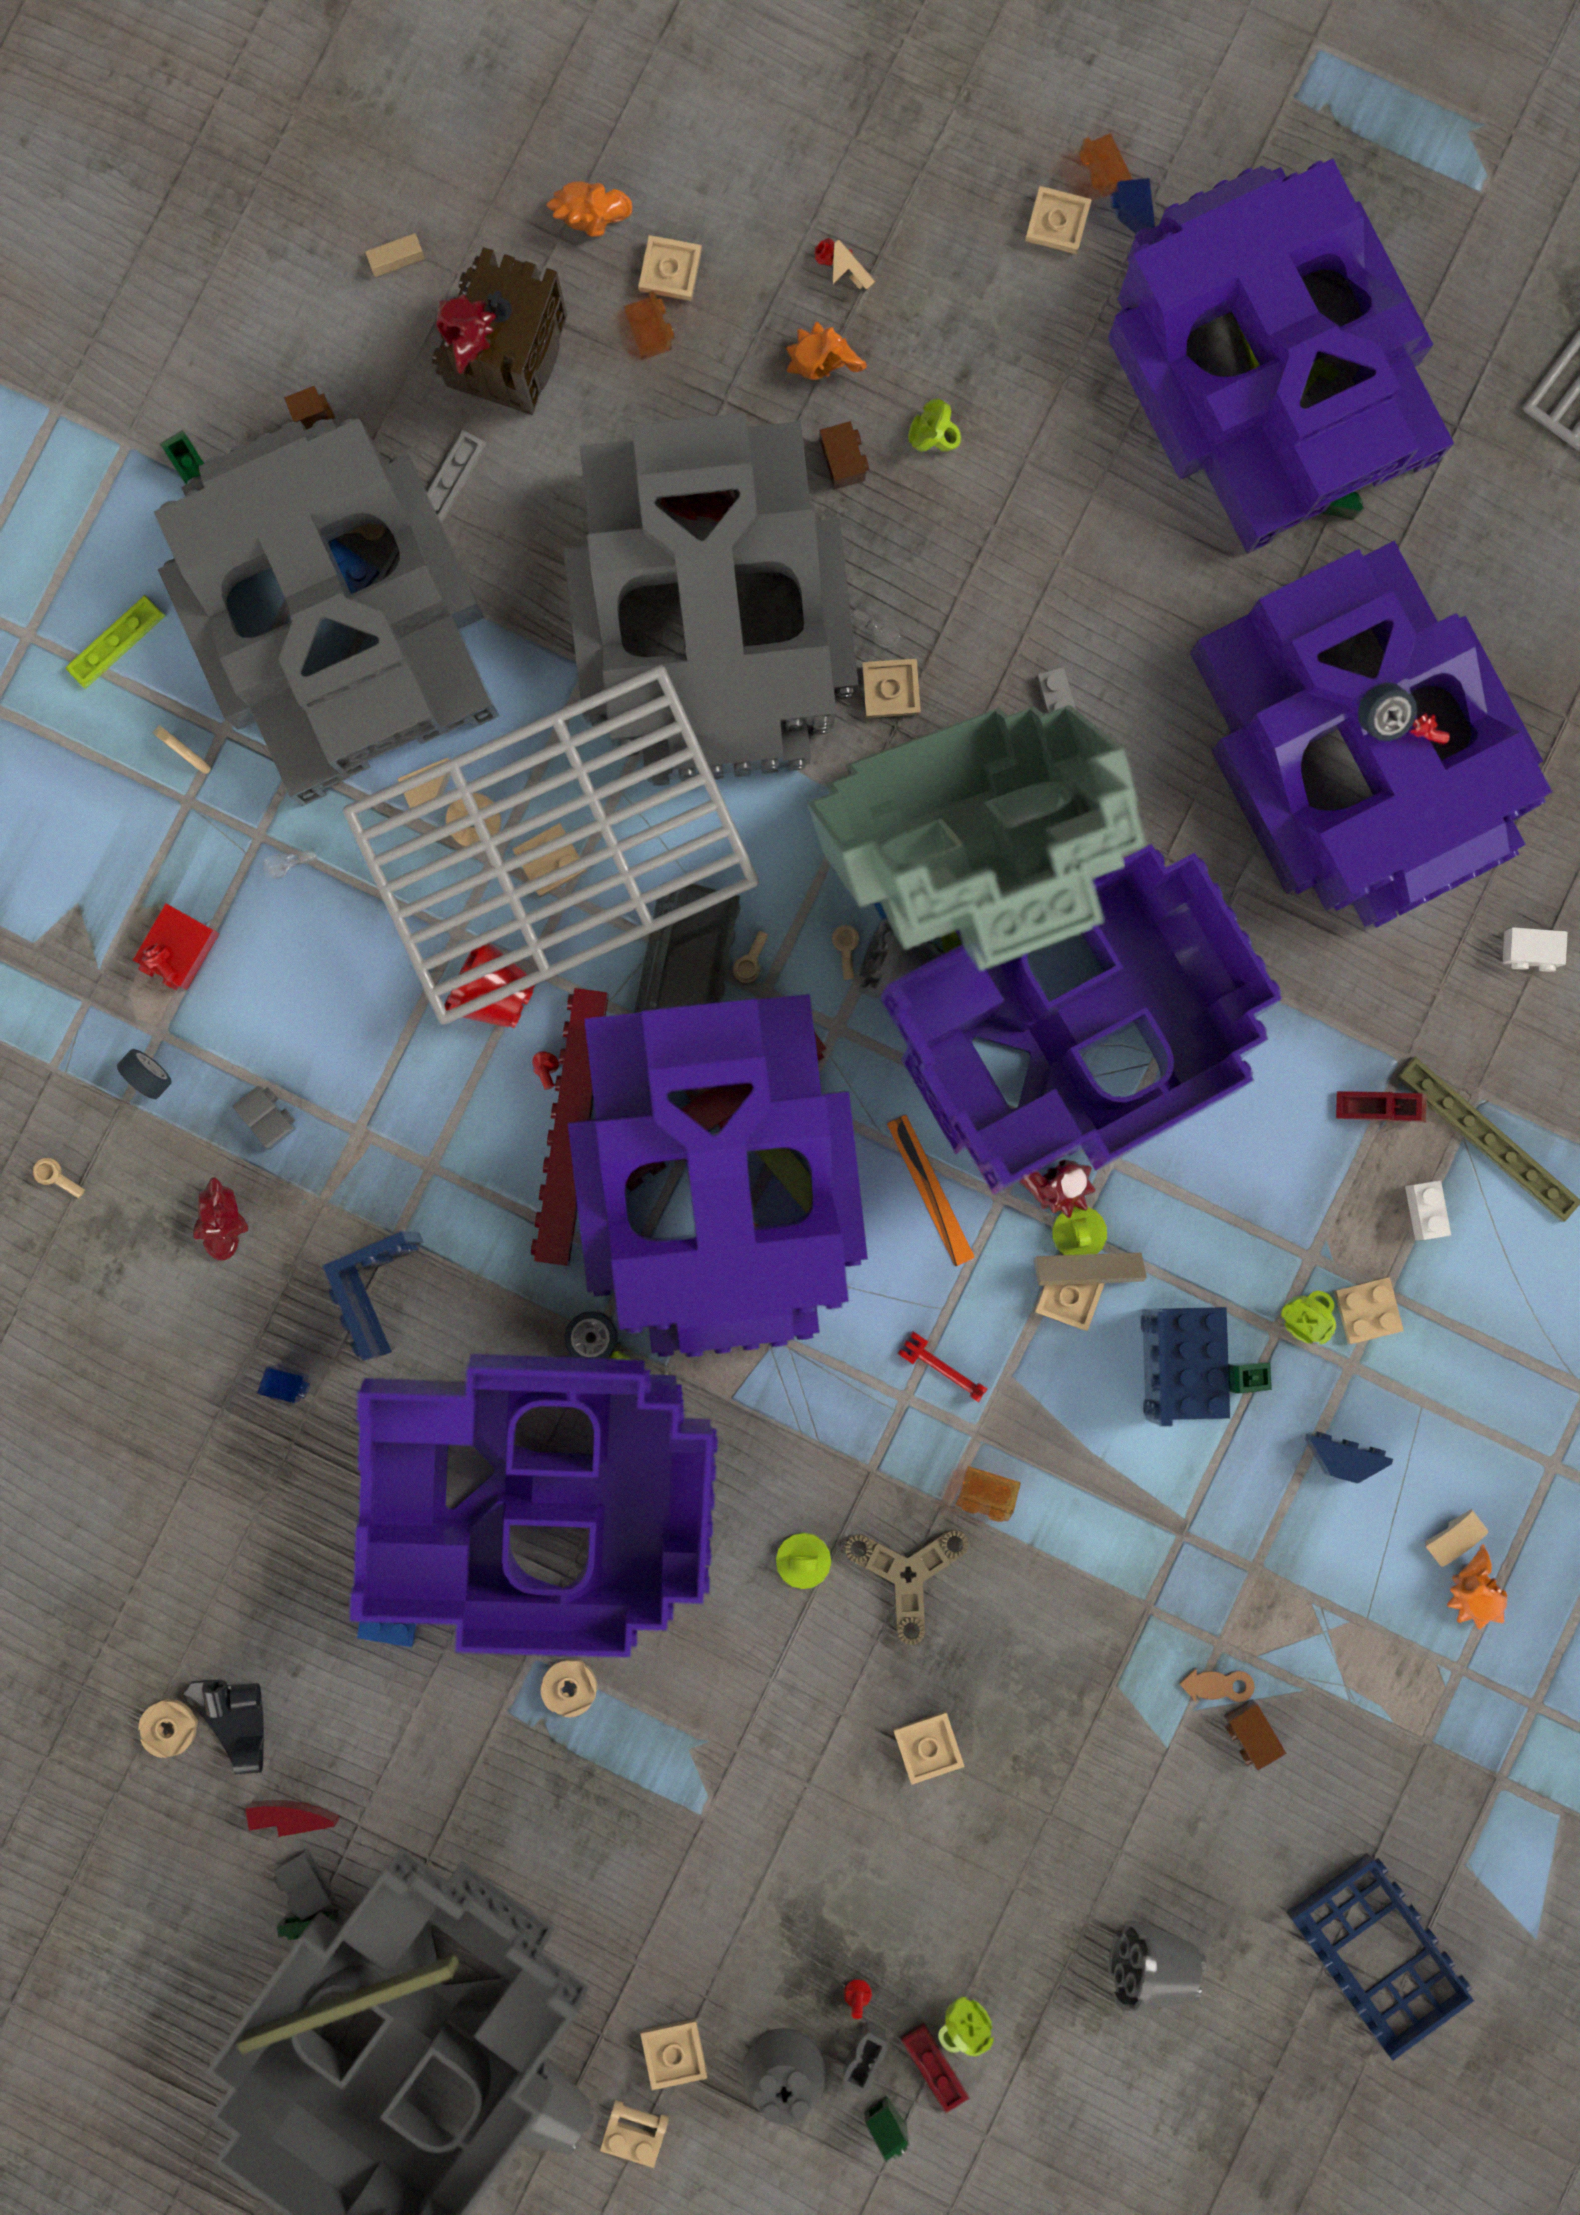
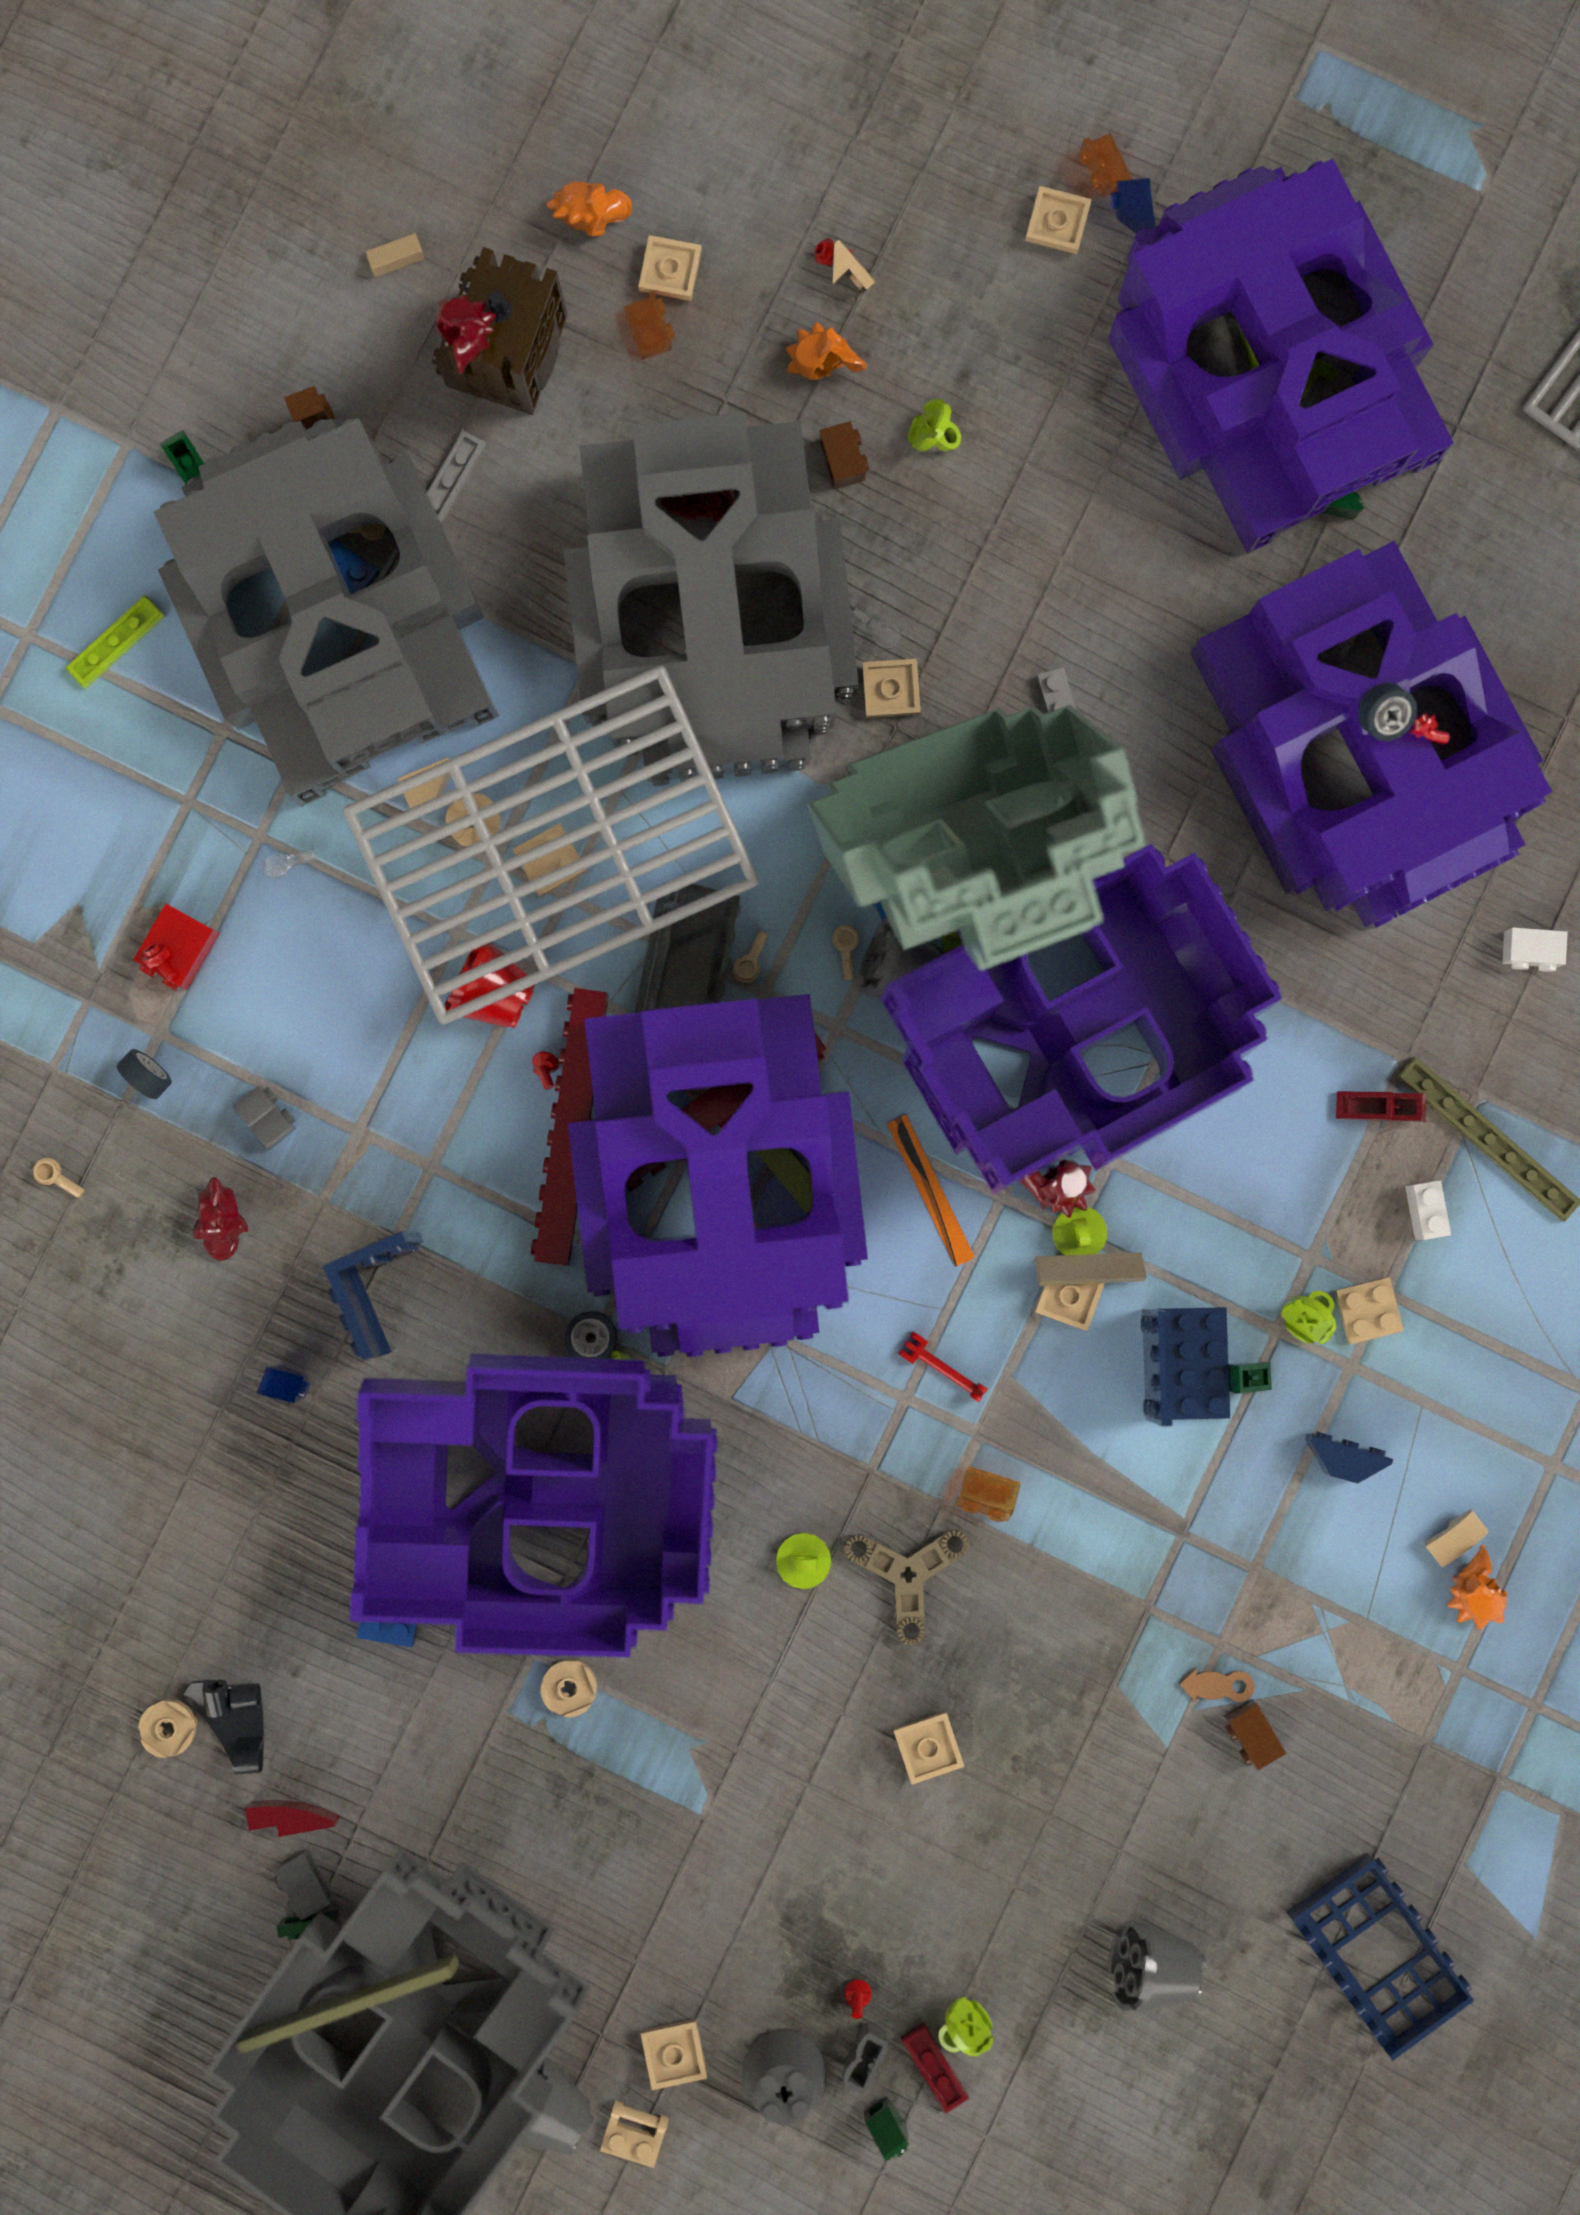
(181, 749): tan piece -> none

